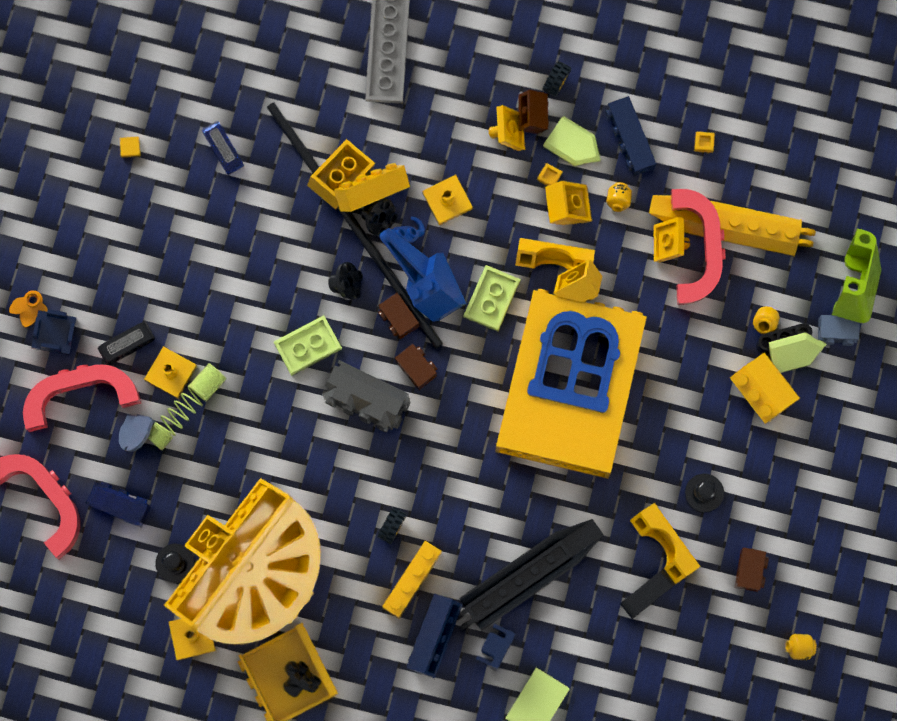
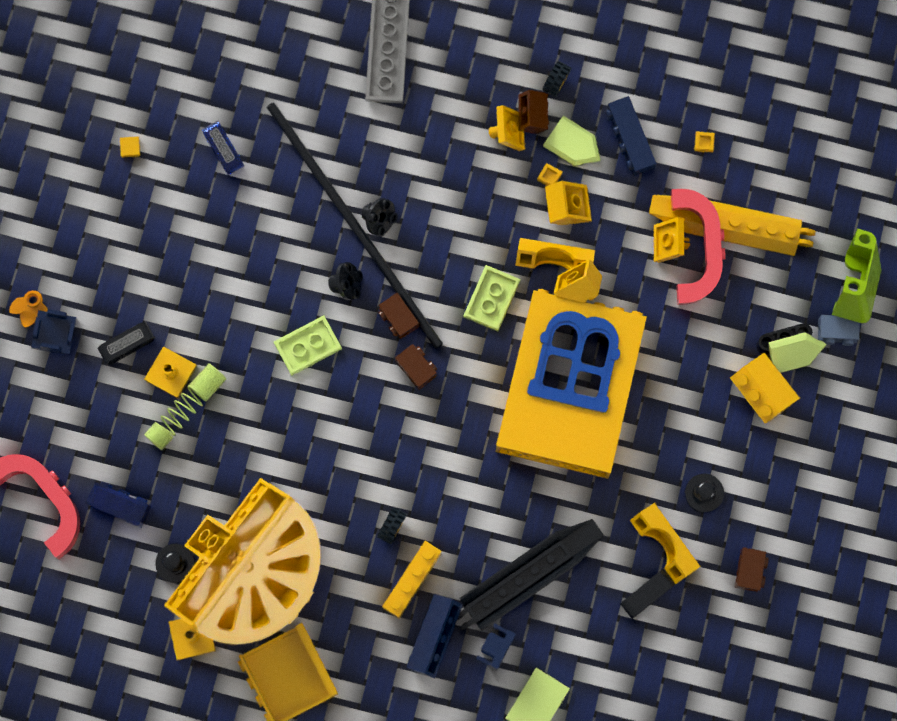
(66, 381): coral arch -> none
(135, 432): sand blue piece -> none
(300, 679): black plate -> none
(340, 167): yellow brick -> none
(366, 396): dark grey brick -> none
(371, 187): yellow brick -> none
(429, 279): blue slope -> none
(447, 200): yellow tile -> none
(619, 197): yellow head -> none
(766, 320): yellow head -> none
(801, 646): yellow head -> none

